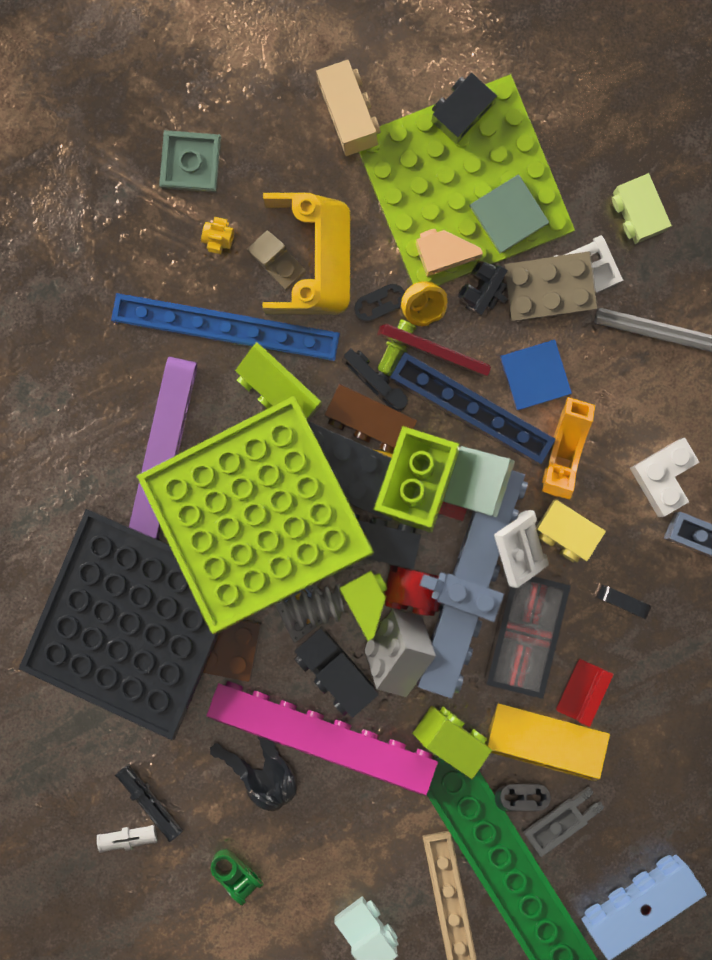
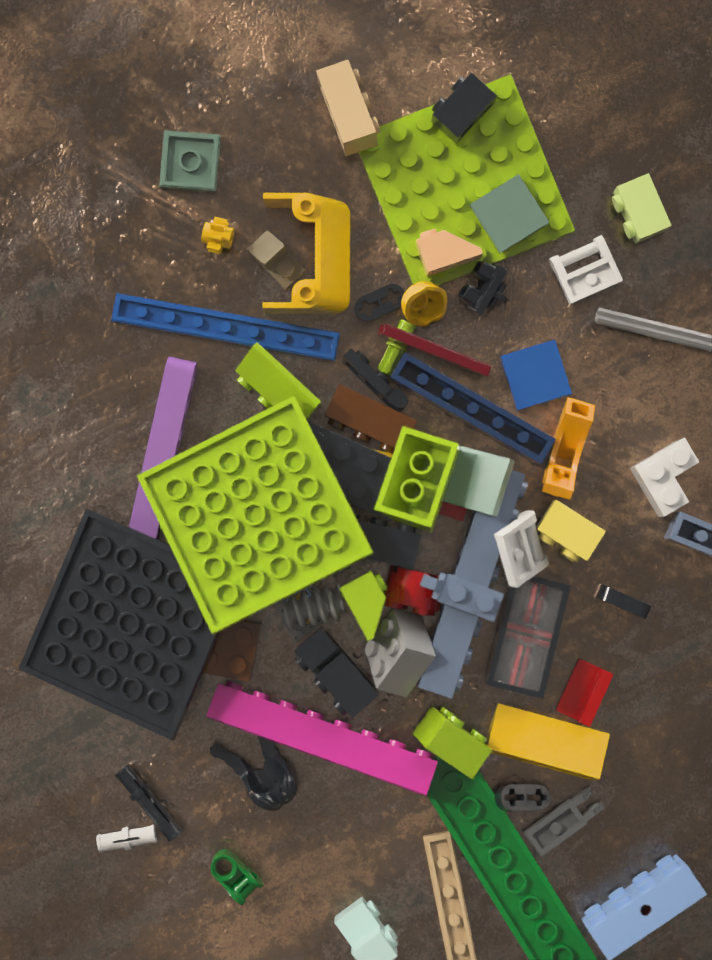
(551, 286): dark tan plate -> none

